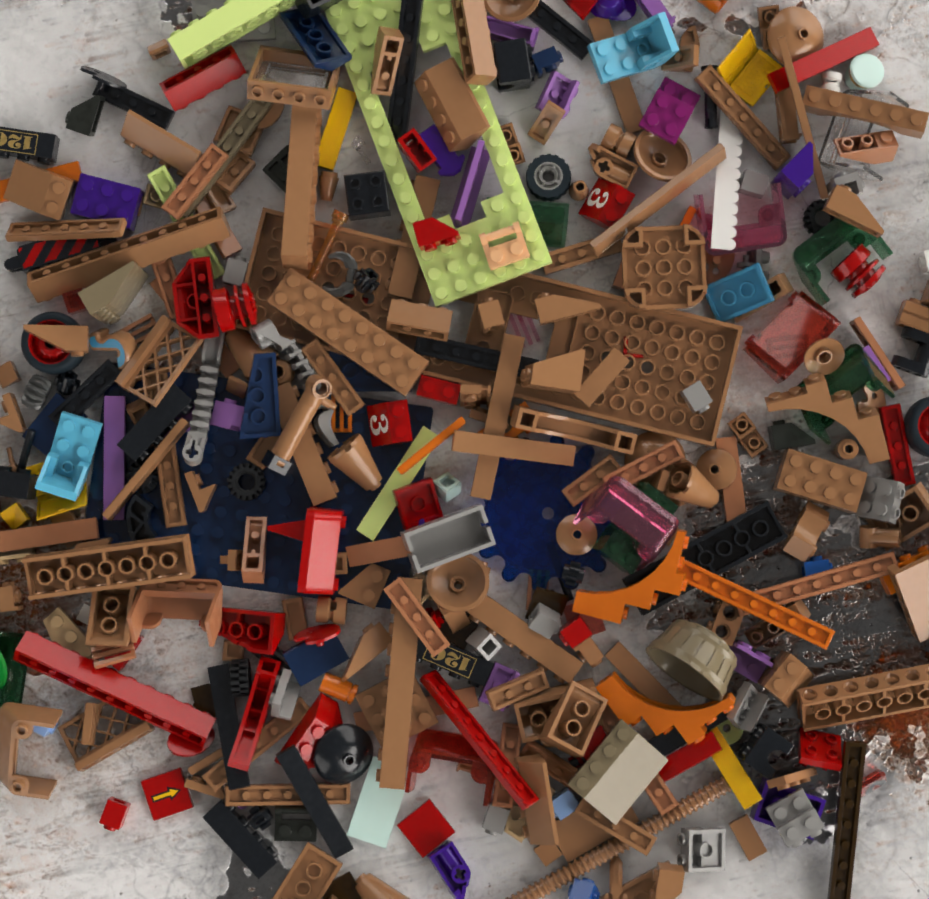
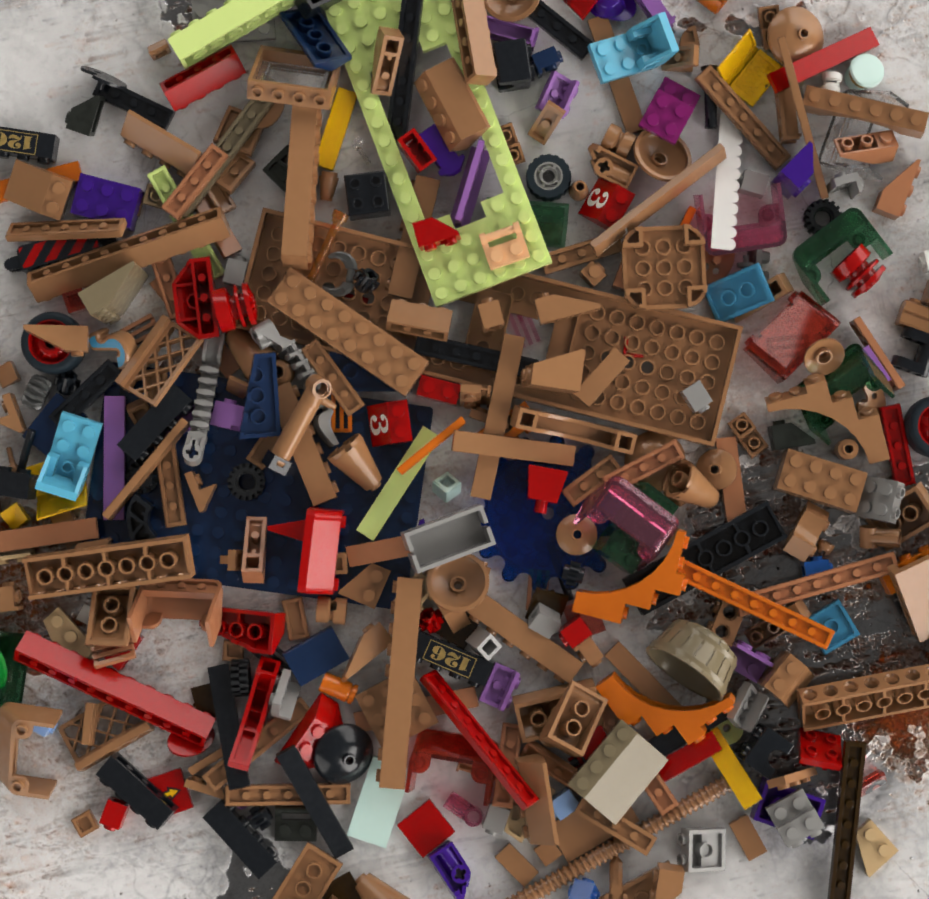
(85, 823): none -> medium nougat tile
(136, 791): none -> black brick
(318, 634): red piece -> none
(416, 616): nougat plate -> none
(417, 502): red tile -> none
(461, 808): none -> clear pink piece
(516, 864): none -> medium nougat tile
(517, 689): medium nougat tile -> none
(544, 486): none -> red torso
(593, 274): none -> medium nougat brick
(660, 480): medium nougat tile -> none
(824, 546): none -> medium nougat hinge
(836, 618): none -> dark azure tile
(850, 209): medium nougat slope -> none
(873, 847): none -> tan wing
(892, 198): none -> nougat slope

